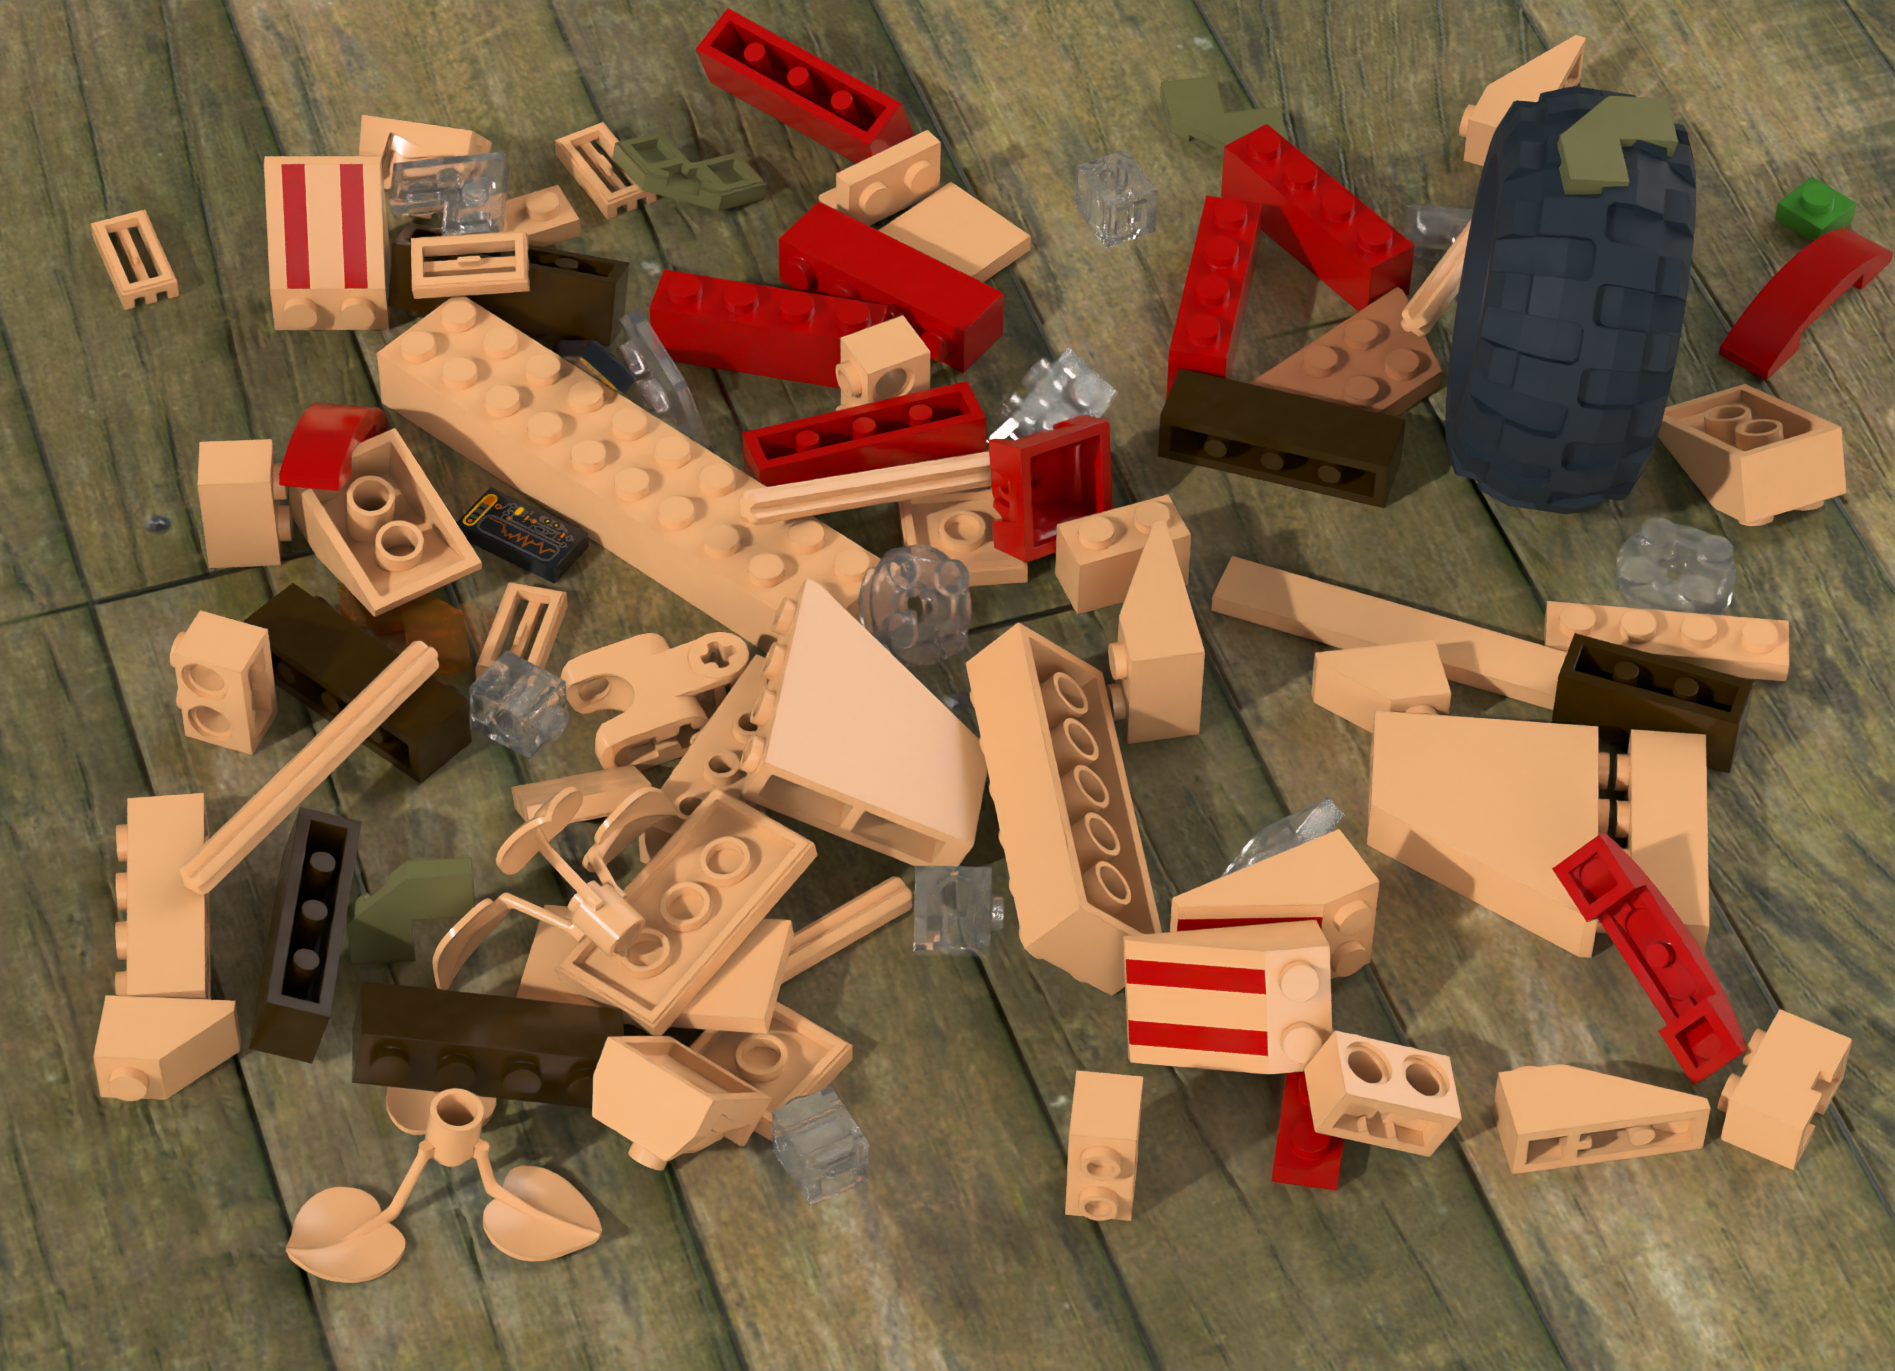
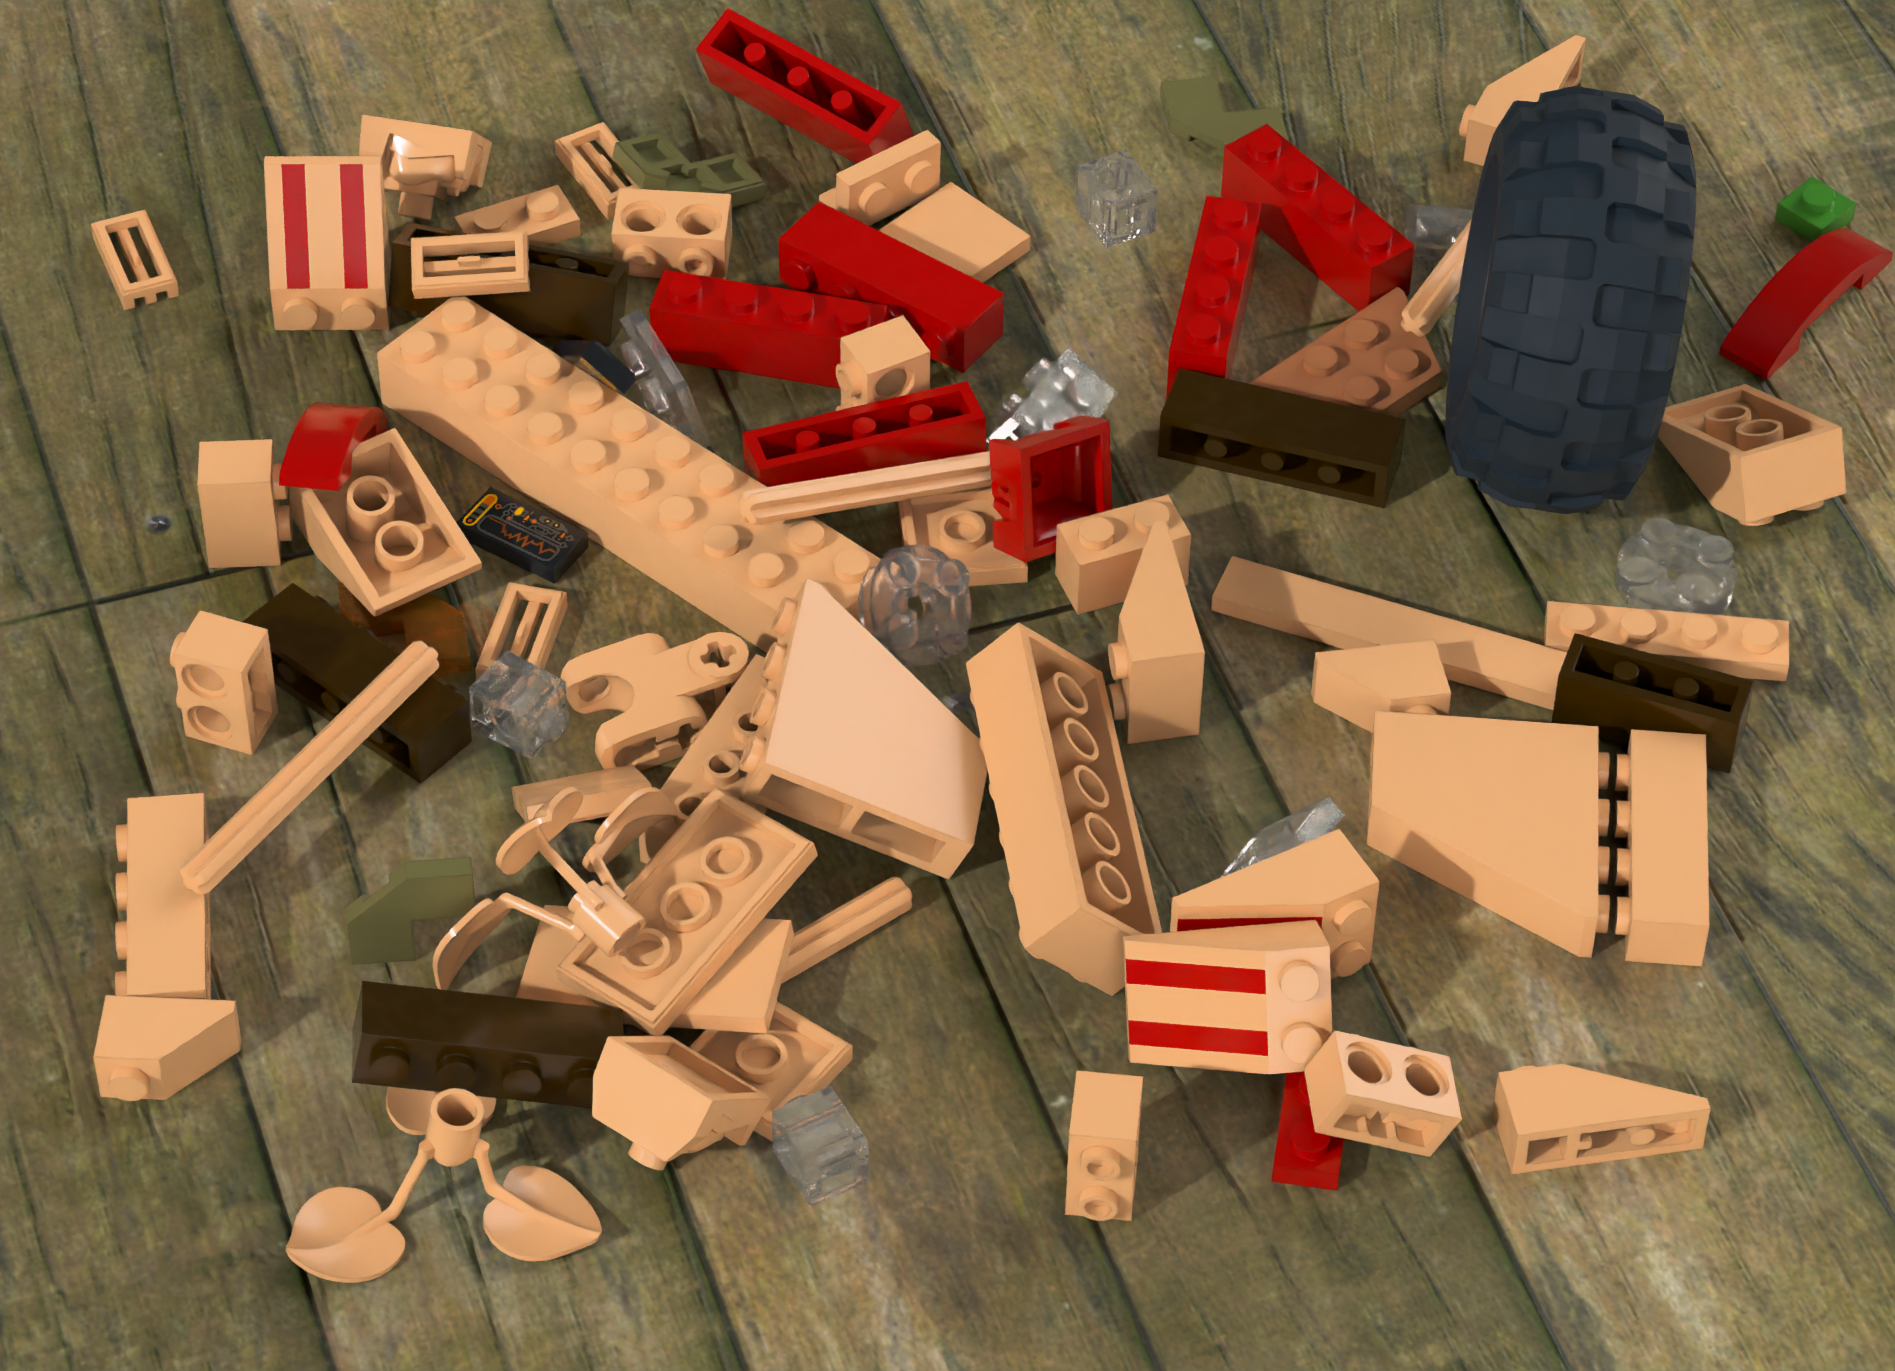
(305, 935): dark brown brick -> none
(465, 188): clear plate -> none
(672, 232): none -> light nougat brick
(955, 911): clear brick -> none
(1594, 144): olive tile -> none
(1659, 952): red slope -> none
(1786, 1081): light nougat brick -> none

